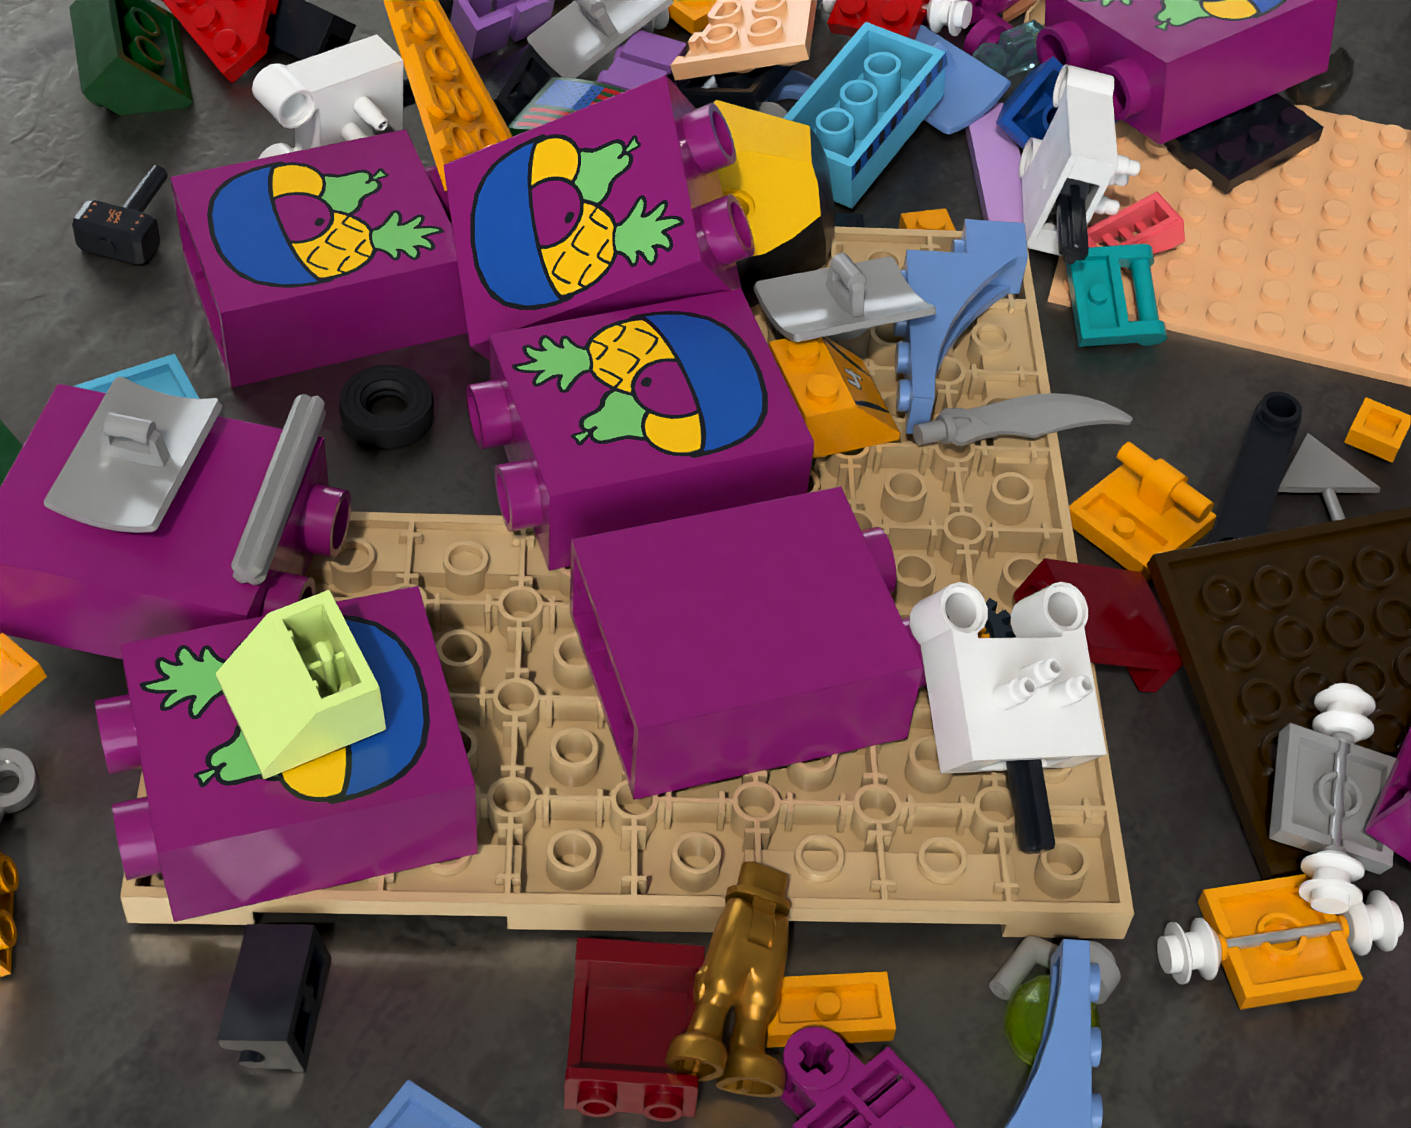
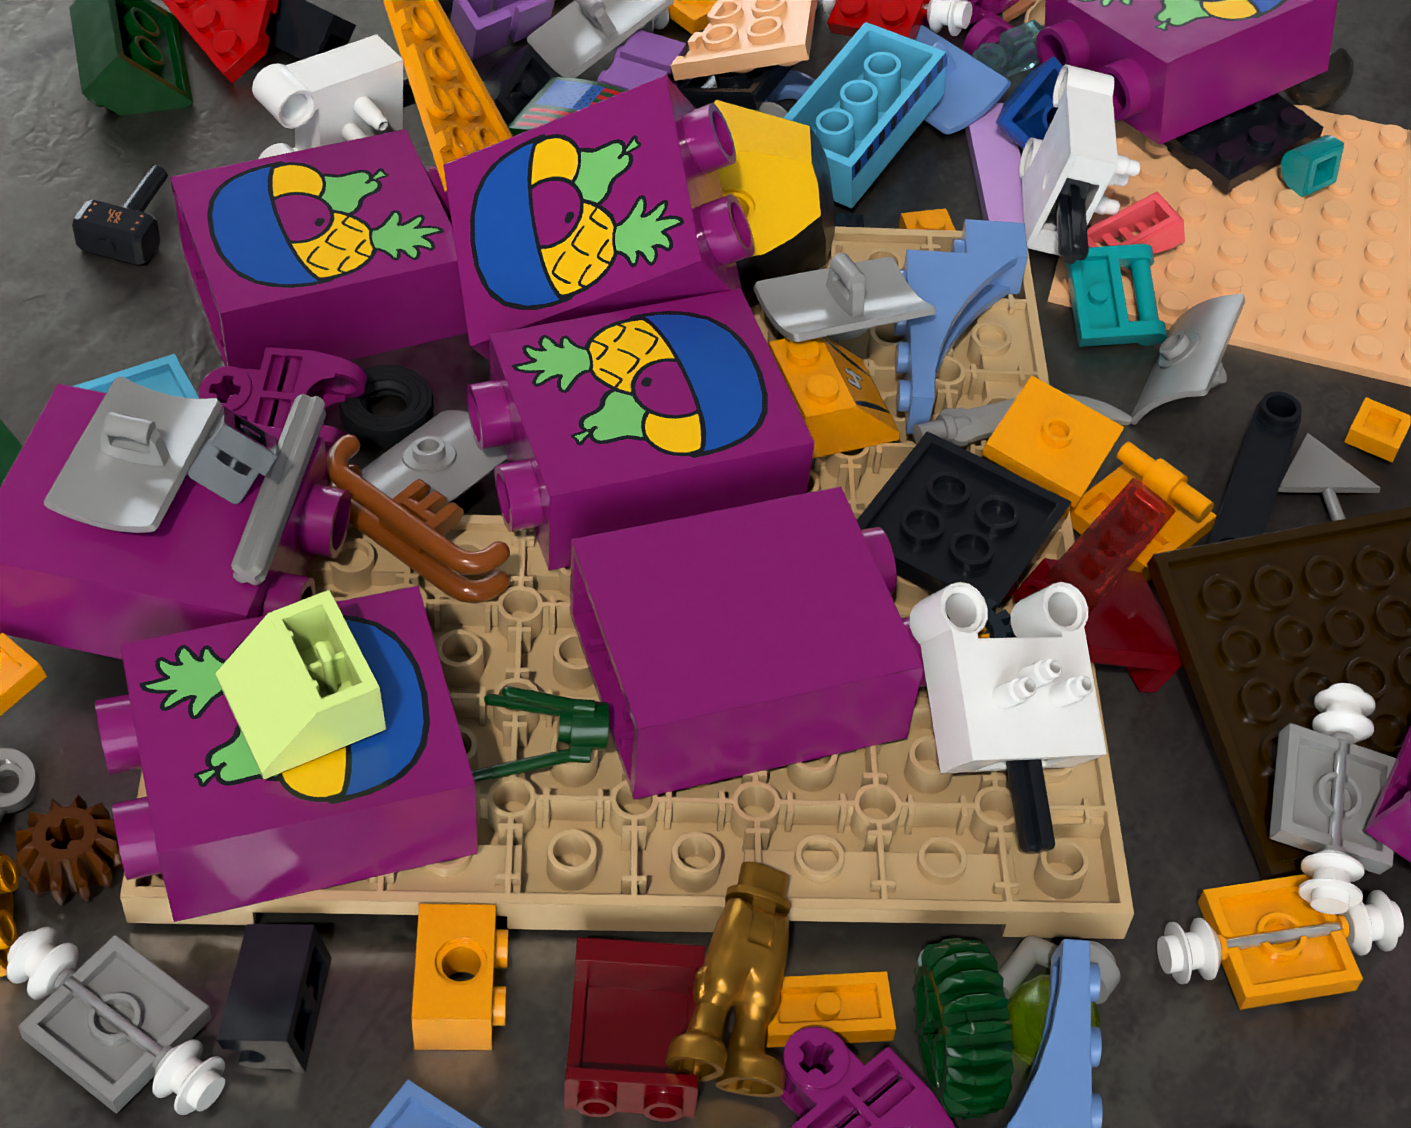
(68, 850): none -> reddish brown gear
(115, 1022): none -> light grey plate
(233, 456): none -> slope
(269, 393): none -> magenta piece
(414, 527): none -> dark orange piece
(437, 453): none -> light grey shield
(458, 1012): none -> light orange brick
(579, 723): none -> dark green plant
(963, 520): none -> black plate
(963, 1027): none -> dark green gear
(1052, 440): none -> light orange plate
(1112, 542): none -> clear red tile
(1191, 354): none -> light grey shield
(1312, 165): none -> teal brick

